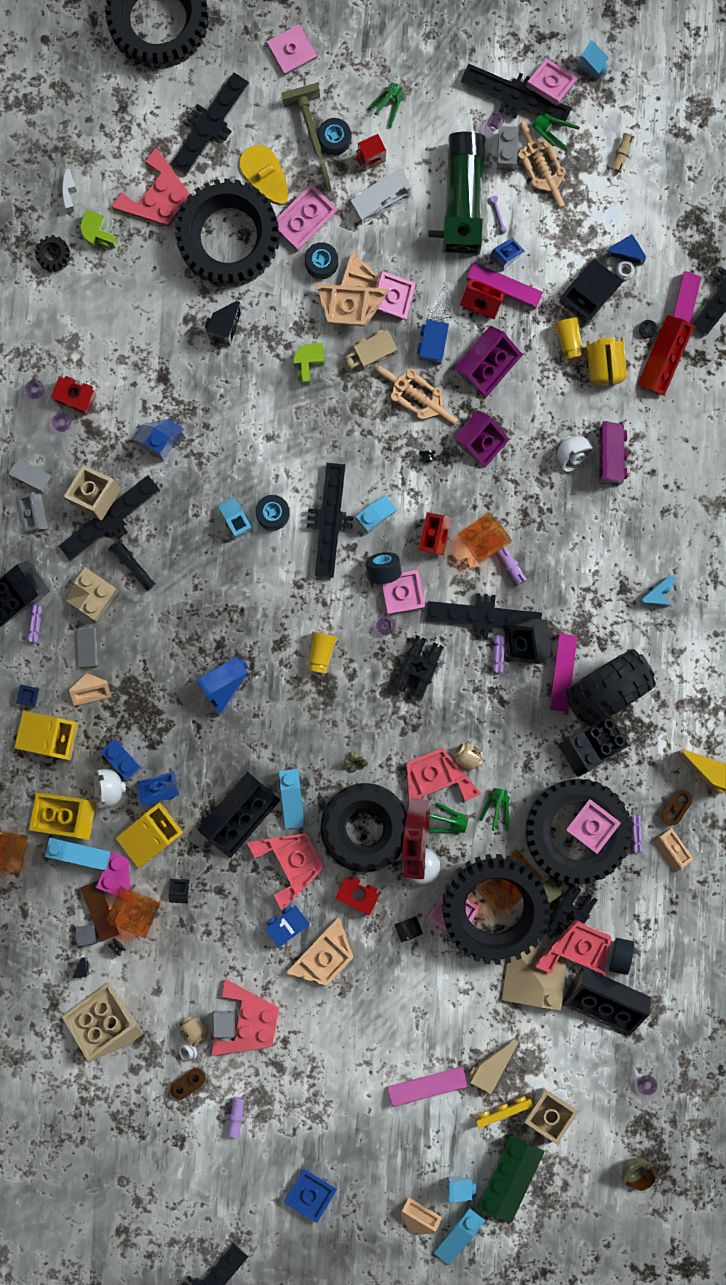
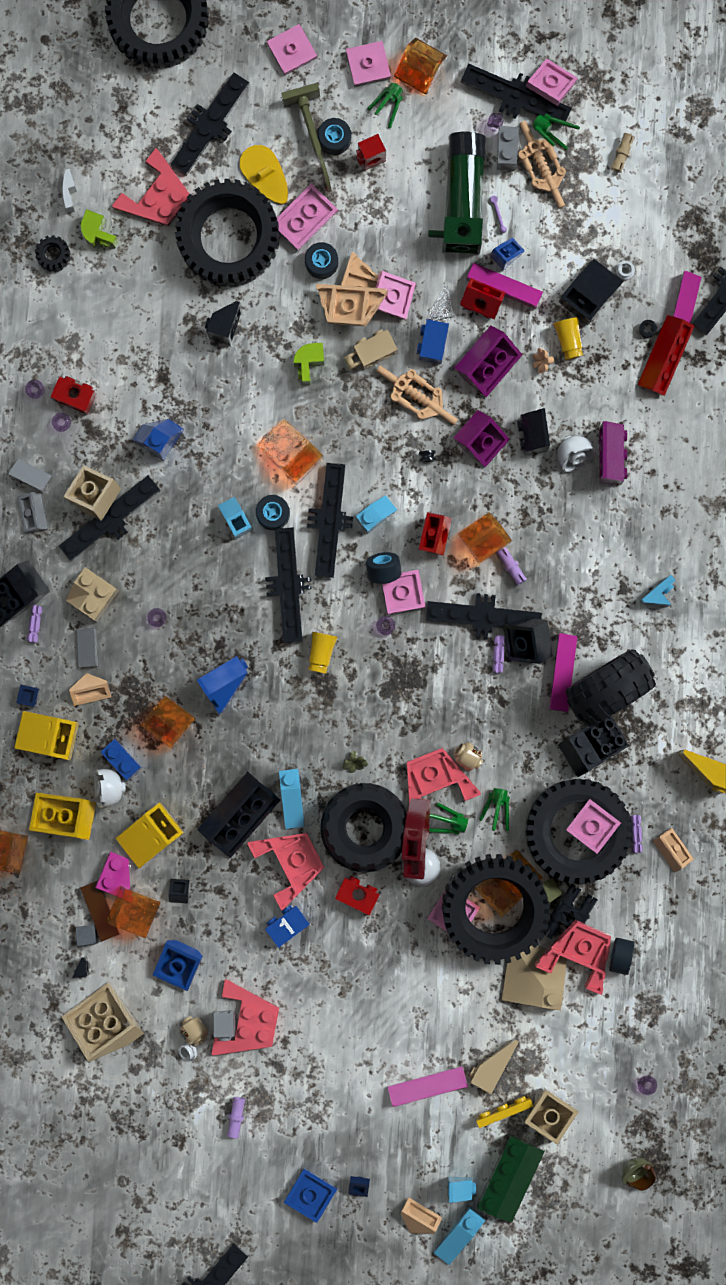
(77, 853): medium azure slope -> none
(117, 947): black bush -> none
(126, 558): black pin -> none
(152, 613): none -> clear purple plate
(158, 789): blue plate -> none
(168, 722): none -> clear orange slope
(178, 964): none -> blue slope
(187, 1083): reddish brown plate -> none
(288, 585): none -> black hinge
(290, 451): none -> clear orange slope
(325, 956): light nougat wing -> none
(359, 1186): none -> dark blue plate
(368, 63): none -> bright pink plate
(381, 196): white wedge -> none
(408, 670): black pin -> none
(408, 929): black slope -> none
(420, 65): none -> clear orange slope
(534, 432): none -> black slope
(542, 360): none -> light nougat plant
(593, 61): medium azure slope -> none
(598, 362): yellow cylinder -> none
(607, 1001): black slope -> none
(628, 250): blue slope -> none
(676, 807): reddish brown plate -> none

